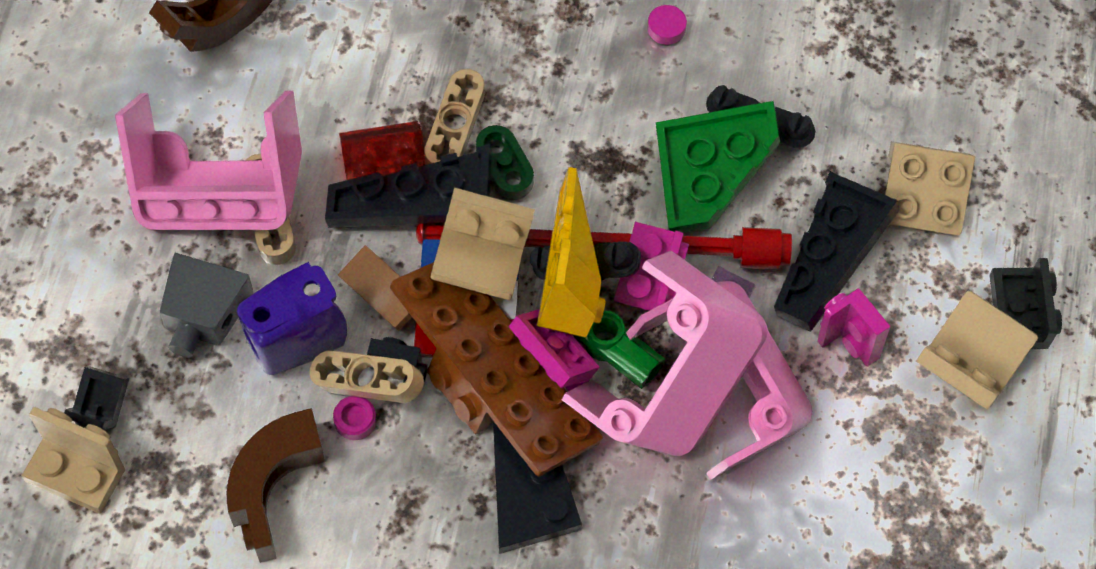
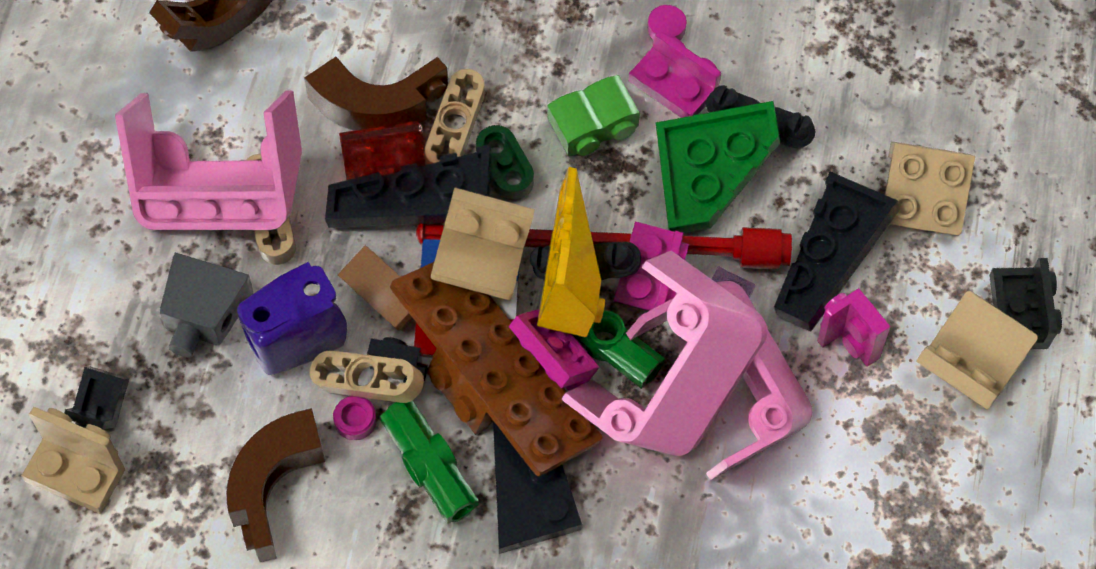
(365, 105): none -> reddish brown arch
(429, 461): none -> green piece
(593, 116): none -> bright green brick
(675, 76): none -> dark pink bracket

